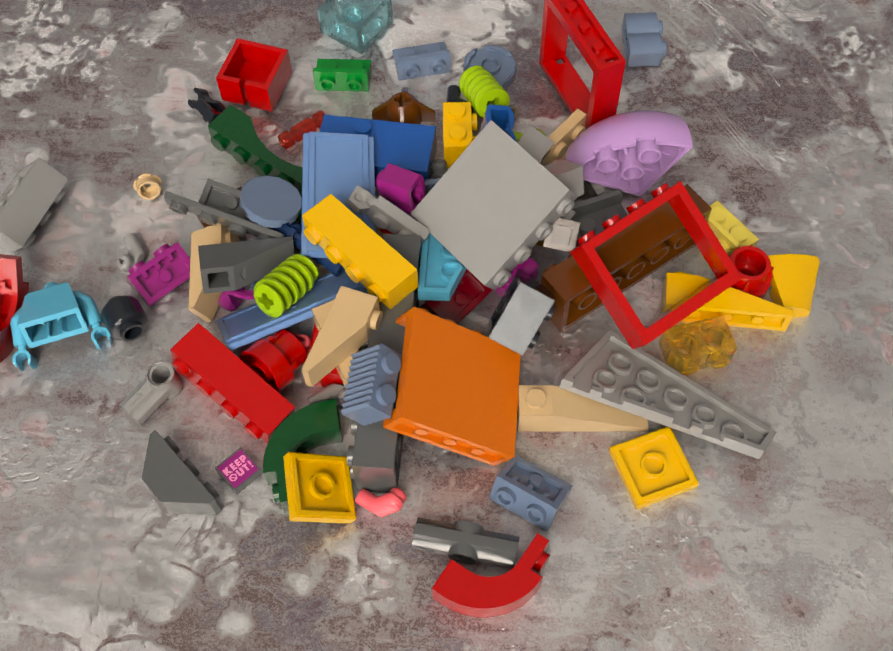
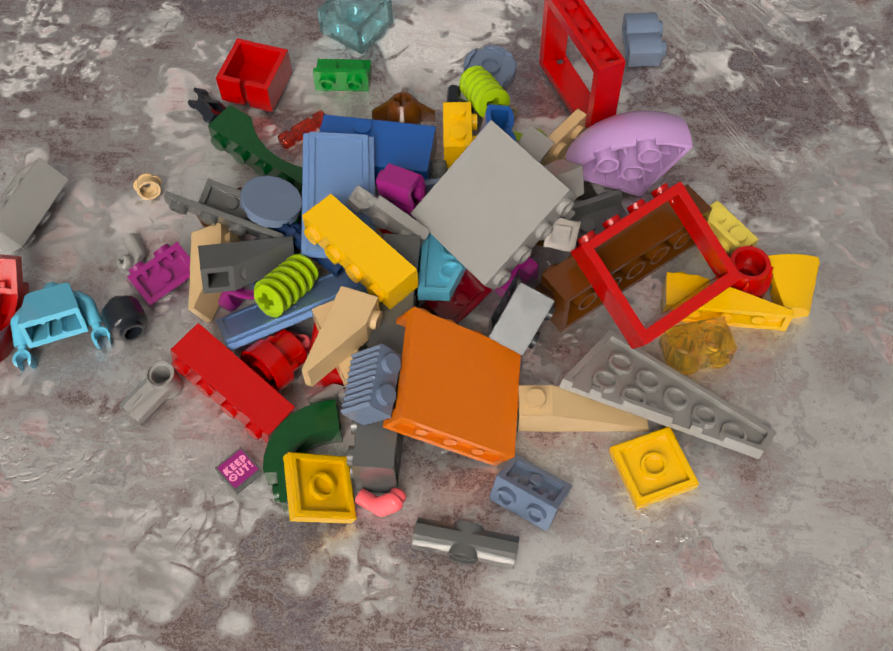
(175, 480): dark grey slope -> none
(422, 61): sand blue bracket -> none
(495, 595): red arch -> none

